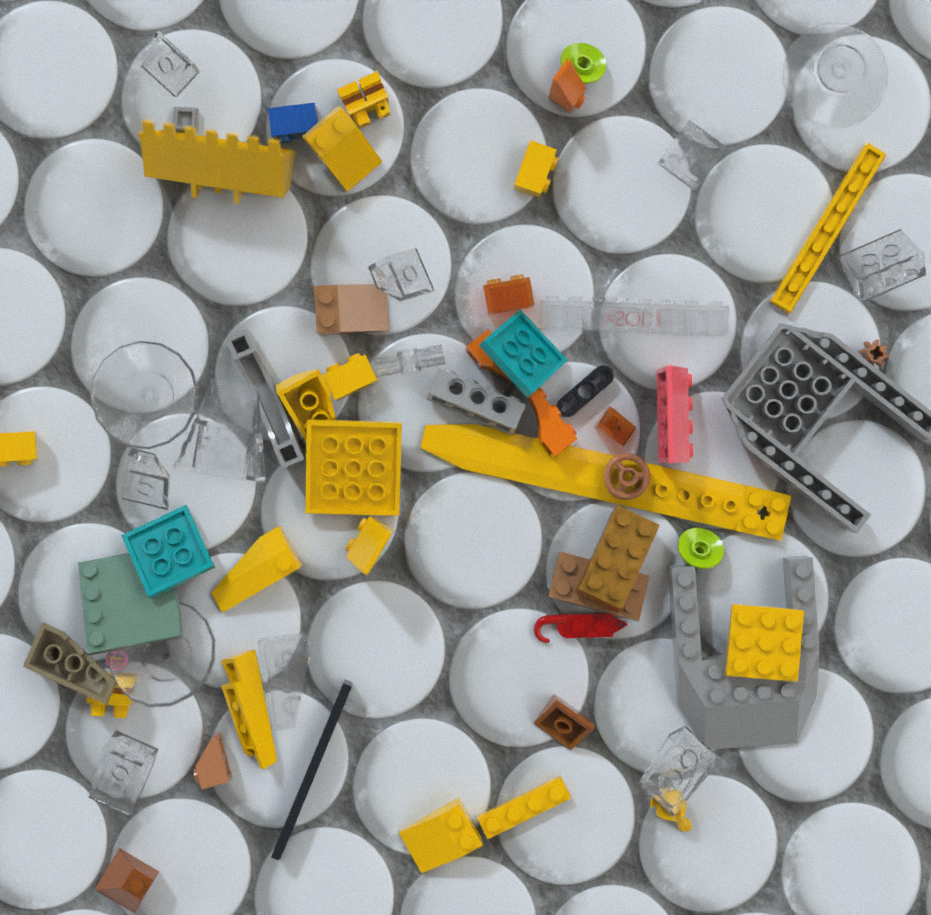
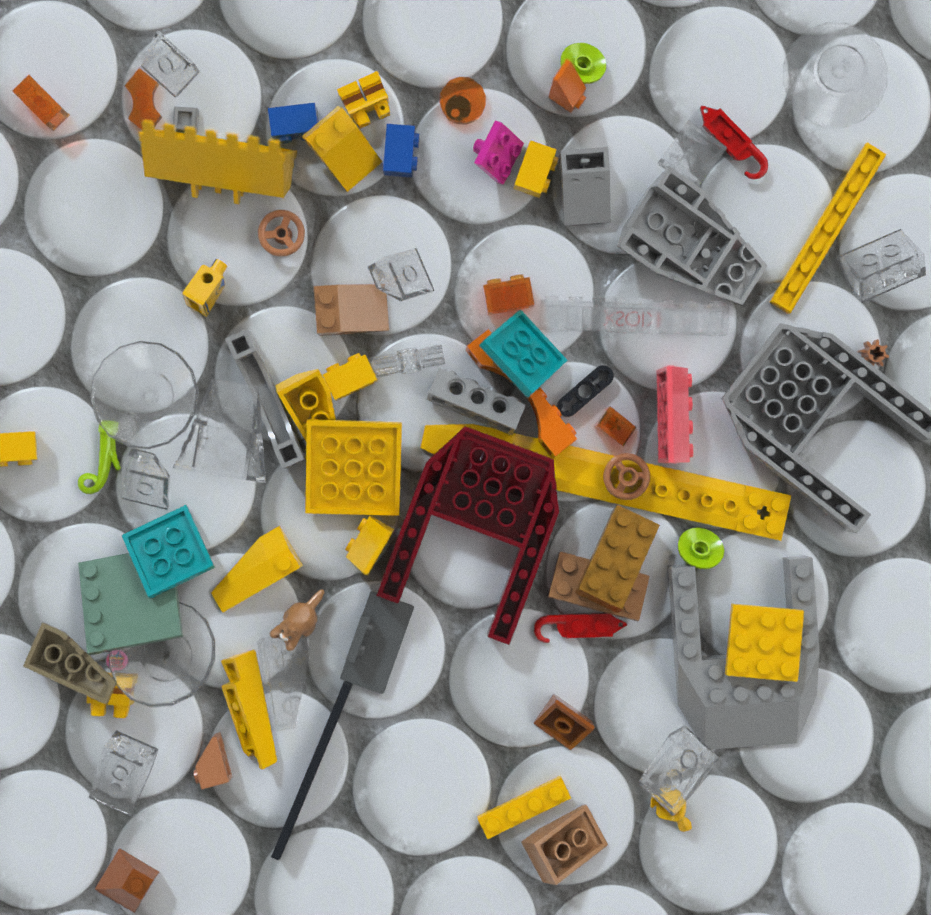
(41, 102): none -> clear orange brick
(107, 453): none -> lime plant
(142, 91): none -> clear orange tile
(201, 295): none -> yellow torso
(287, 239): none -> nougat piece
(298, 621): none -> medium nougat animal
(376, 643): none -> dark grey bracket
(399, 150): none -> blue brick
(441, 836): yellow slope -> none
(462, 100): none -> clear orange tile
(493, 492): none -> dark red wedge
(498, 152): none -> dark pink plate
(564, 845): none -> medium nougat slope
(585, 186): none -> light grey slope
(690, 240): none -> light grey wedge
(737, 142): none -> red plate

